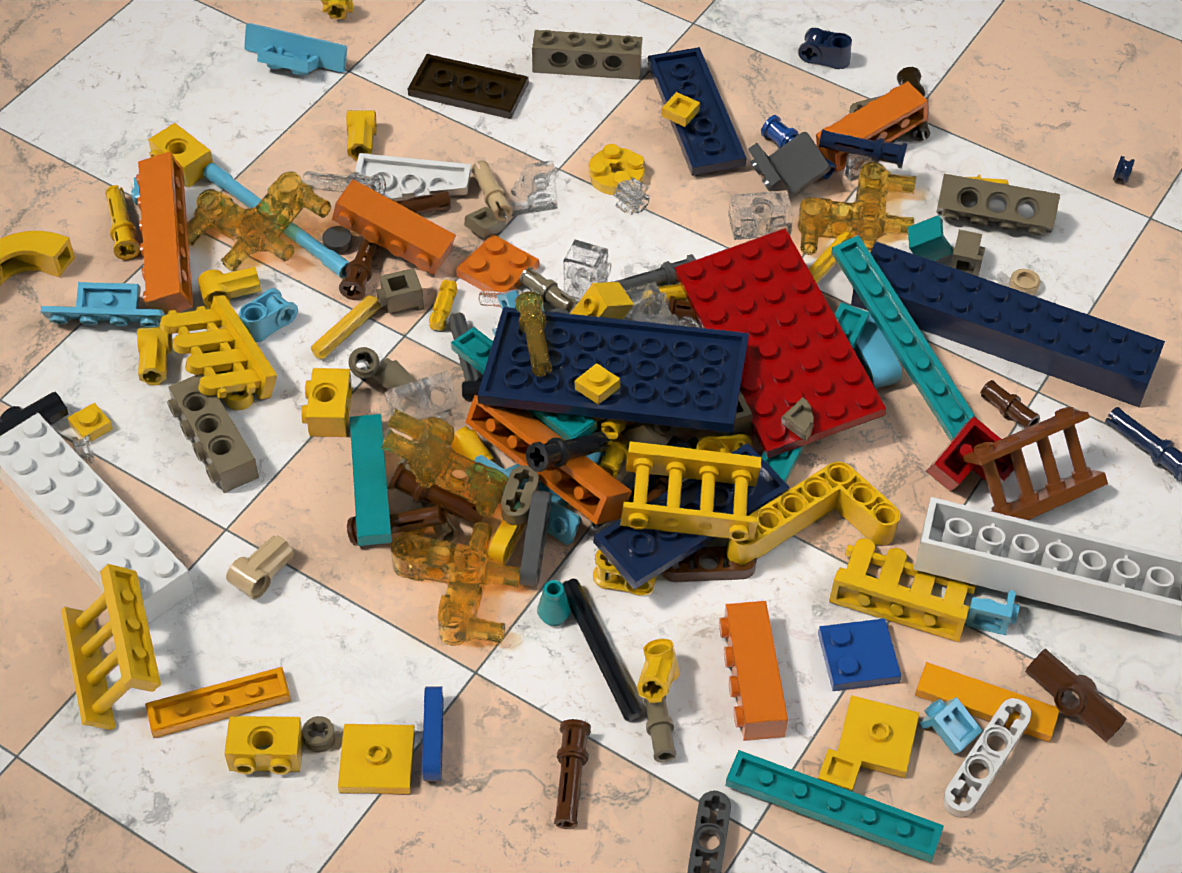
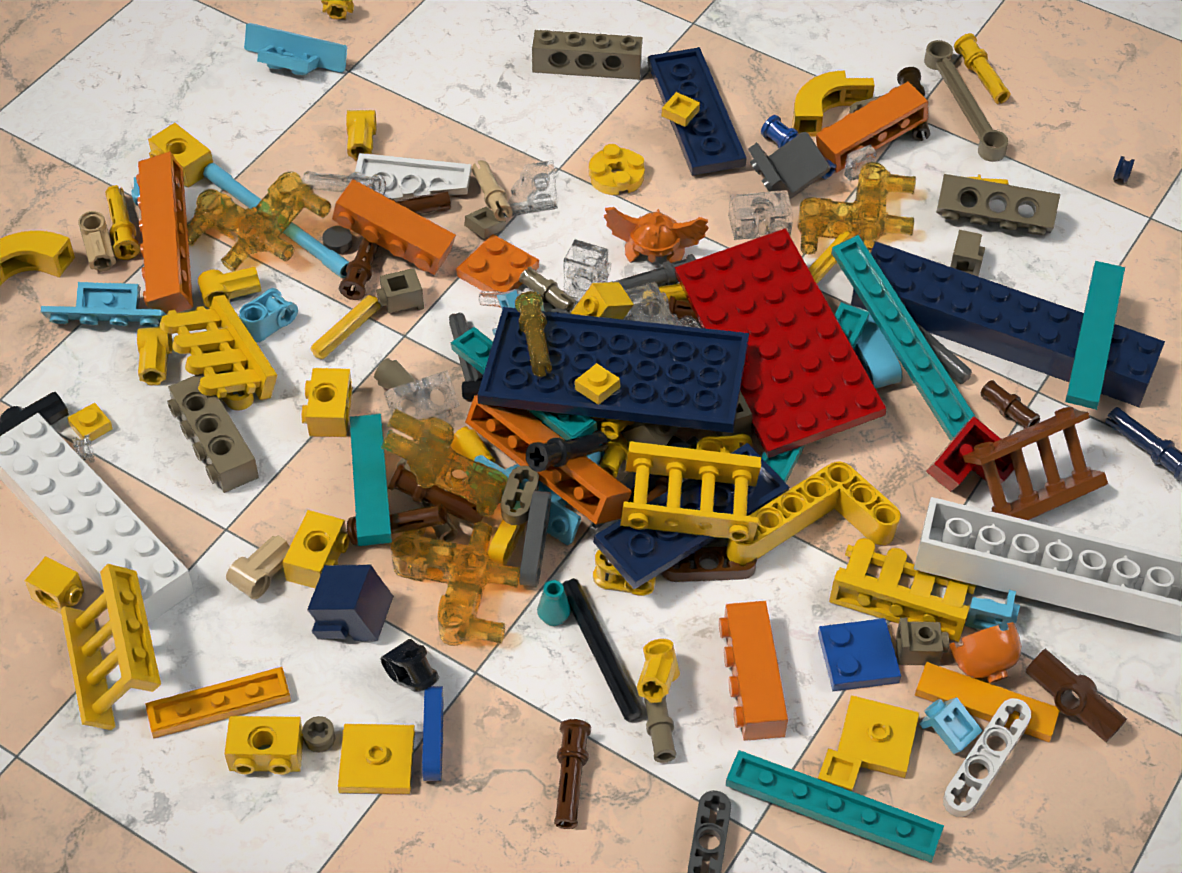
(54, 585): none -> yellow brick
(96, 240): none -> tan piece
(315, 533): none -> yellow brick
(350, 602): none -> dark blue plate
(366, 356): dark tan cone -> none
(409, 666): none -> black piece
(443, 305): yellow axle -> none
(468, 86): dark brown tile -> none
(632, 196): clear gear -> none
(655, 234): none -> orange helmet
(799, 419): dark tan tile -> none
(824, 93): none -> yellow arch
(829, 48): dark blue piece -> none
(877, 150): dark blue pin -> none
(920, 642): none -> dark tan brick
(927, 239): teal panel -> none
(939, 57): none -> dark tan piece
(950, 362): none -> dark grey axle
(977, 60): none -> yellow pin
(988, 653): none -> orange cylinder
(1025, 281): tan tile -> none
(1095, 335): none -> teal tile

